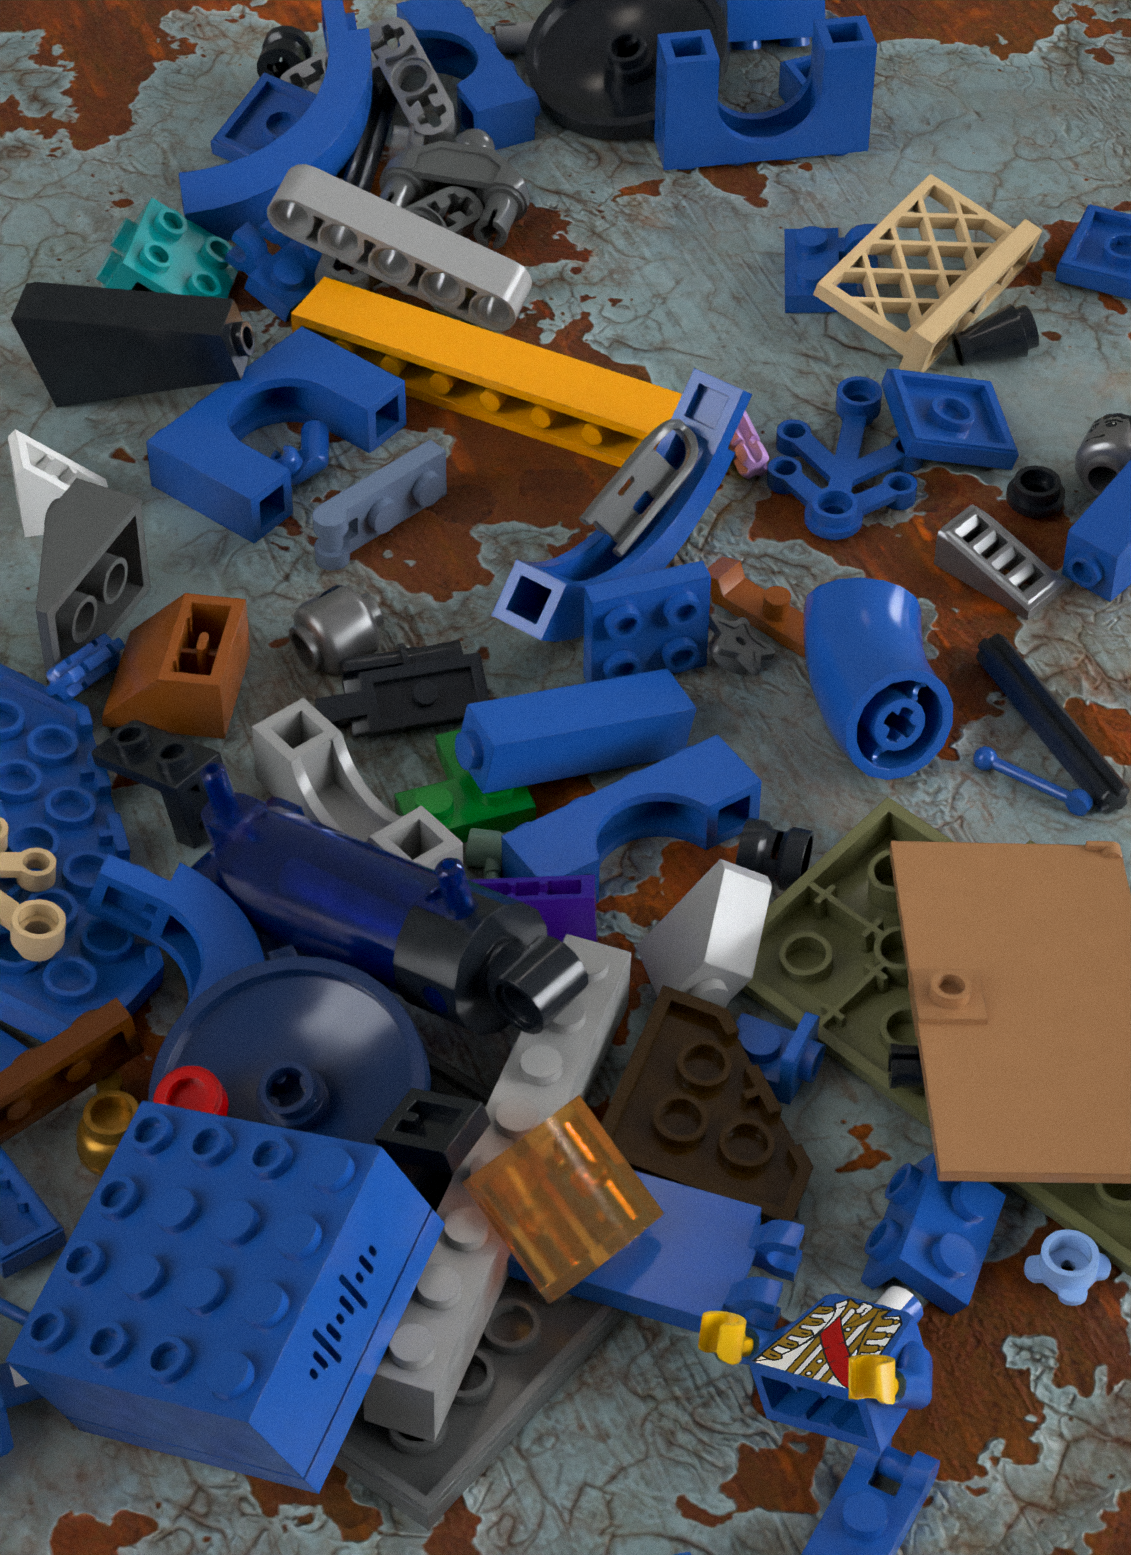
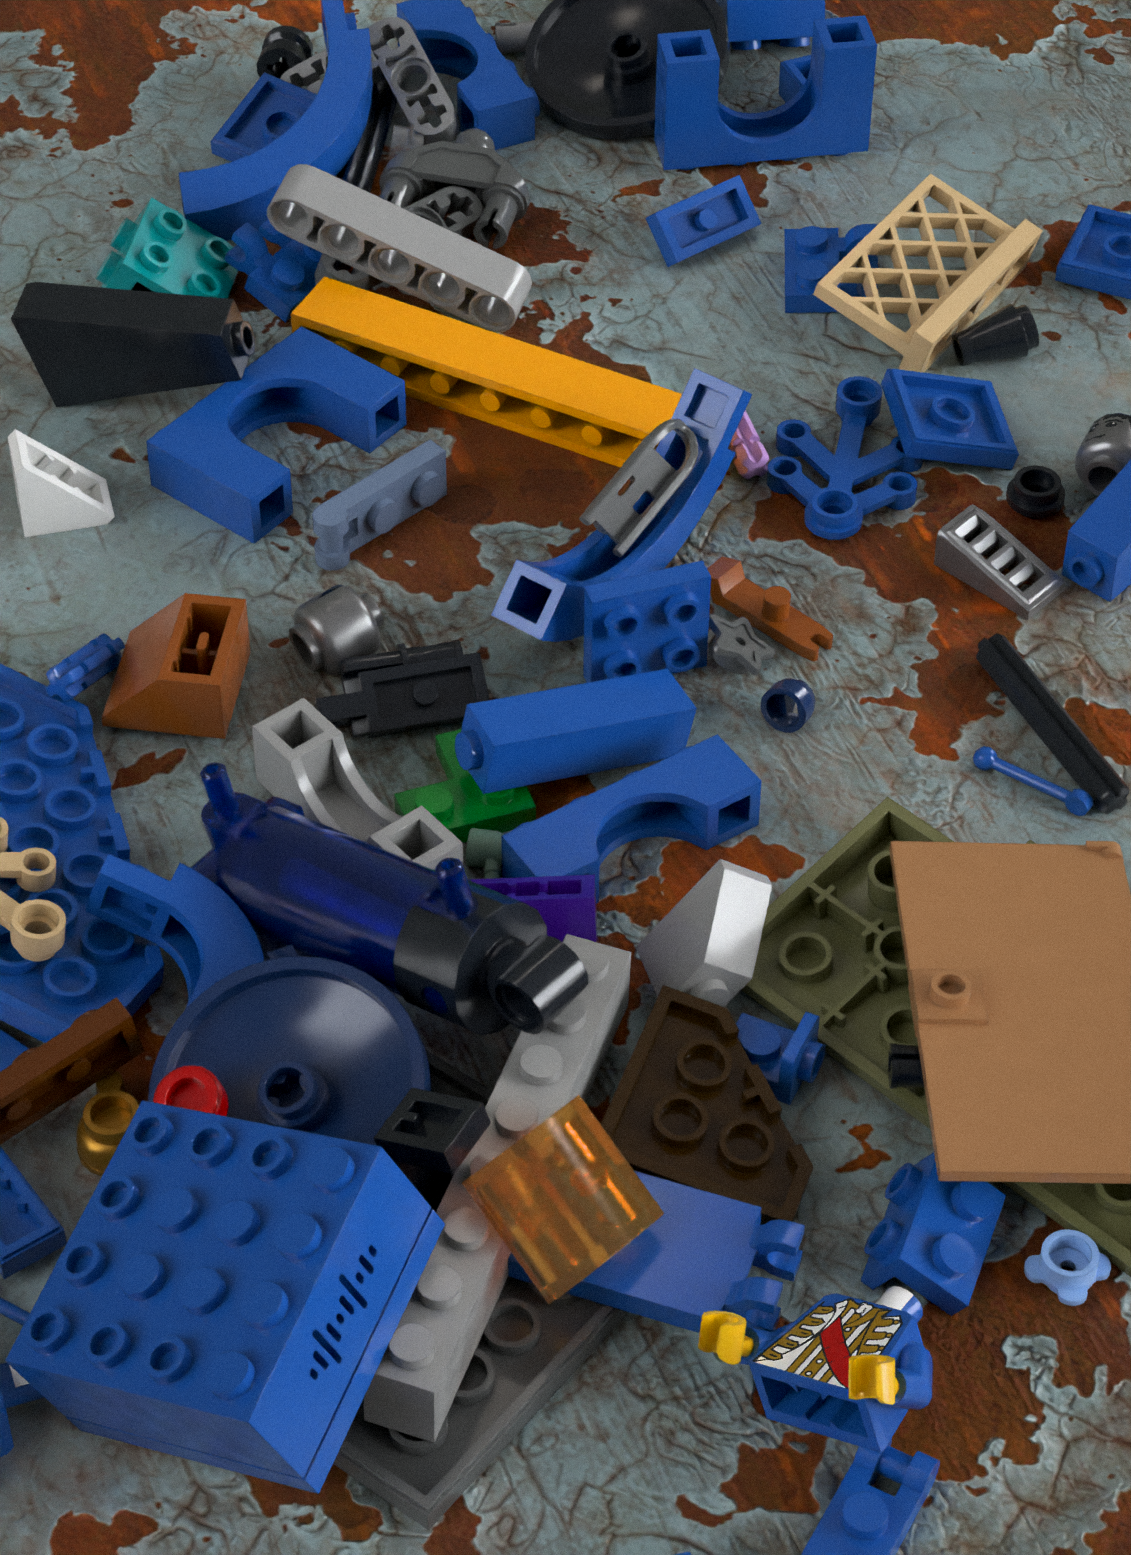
(89, 567): dark grey slope -> none
(165, 765): black bracket -> none
(311, 457): blue arm -> none
(703, 220): none -> blue plate
(775, 853): black wheel -> none
(779, 703): none -> dark blue hinge
(874, 676): blue brick -> none

